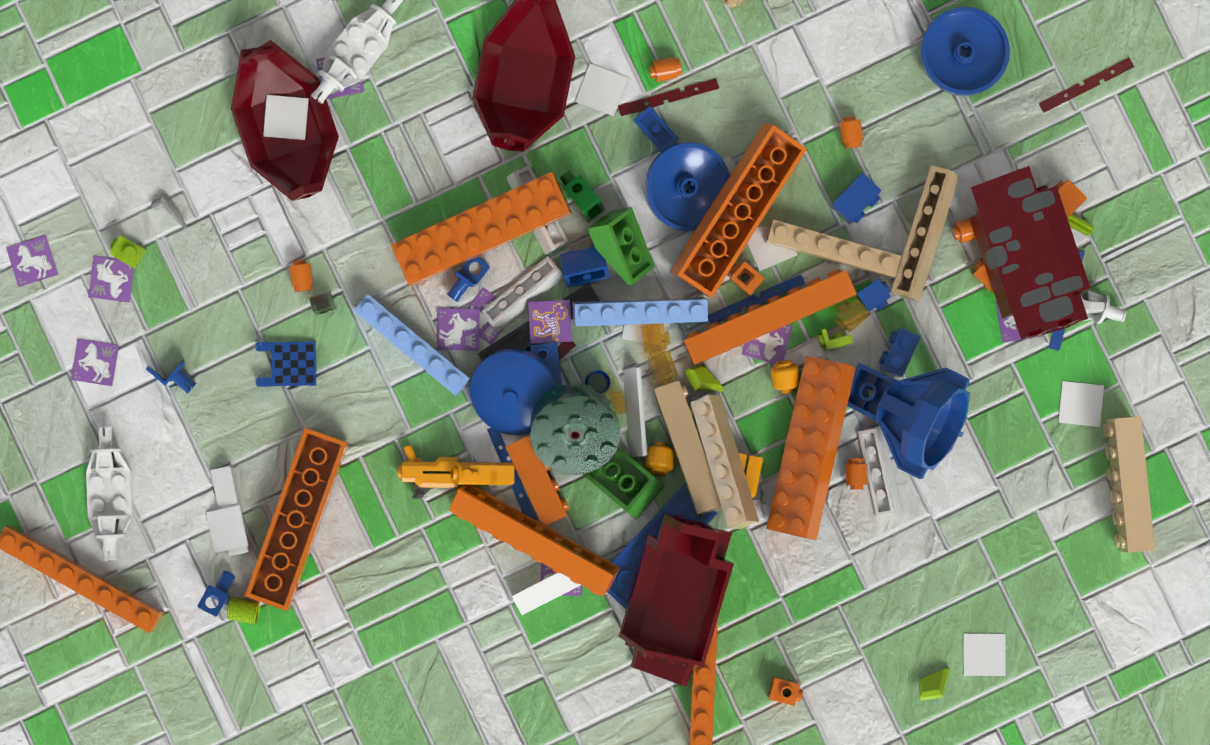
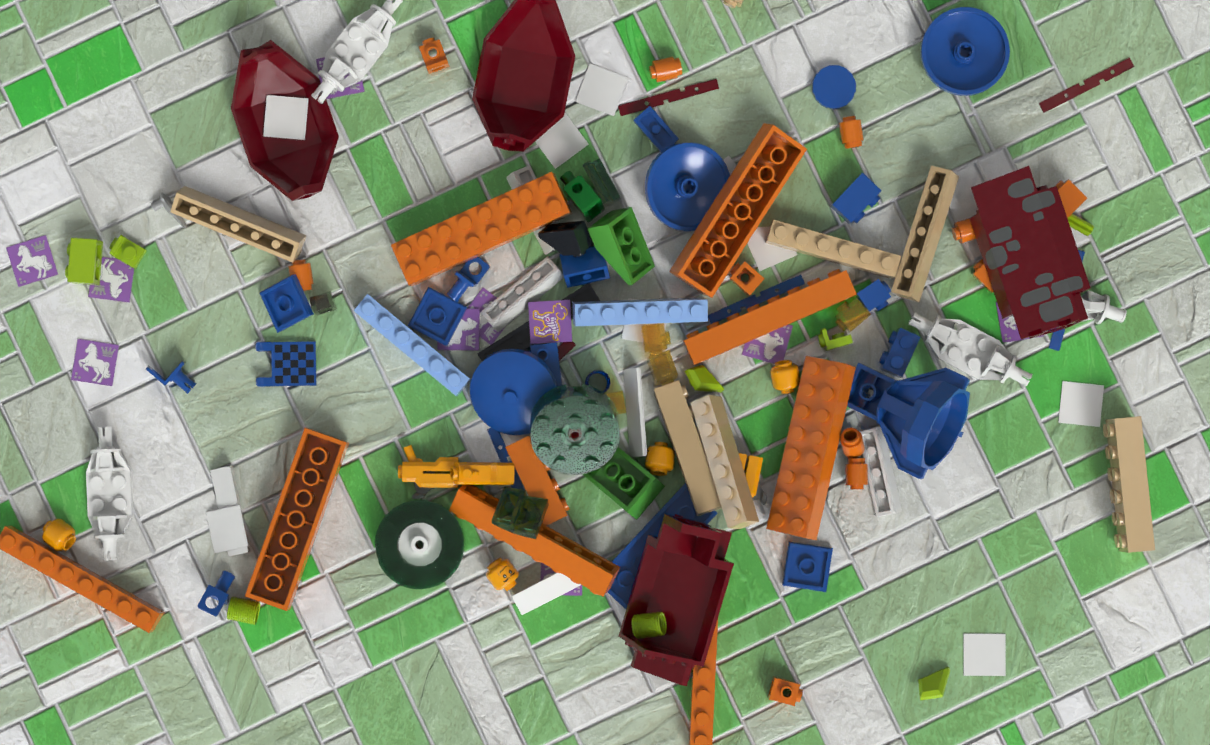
(59, 535): none -> light orange head
(84, 261): none -> lime brick
(238, 223): none -> tan brick
(286, 303): none -> blue tile
(398, 547): none -> clear green piece
(437, 62): none -> orange brick
(437, 316): none -> blue tile
(502, 574): none -> light orange head
(520, 512): none -> clear green slope
(561, 141): none -> white sticker
(567, 237): none -> black slope
(601, 181): none -> clear green slope
(649, 625): none -> lime piece
(807, 566): none -> blue tile
(834, 87): none -> blue tile
(852, 443): none -> orange brick
(970, 349): none -> white plate

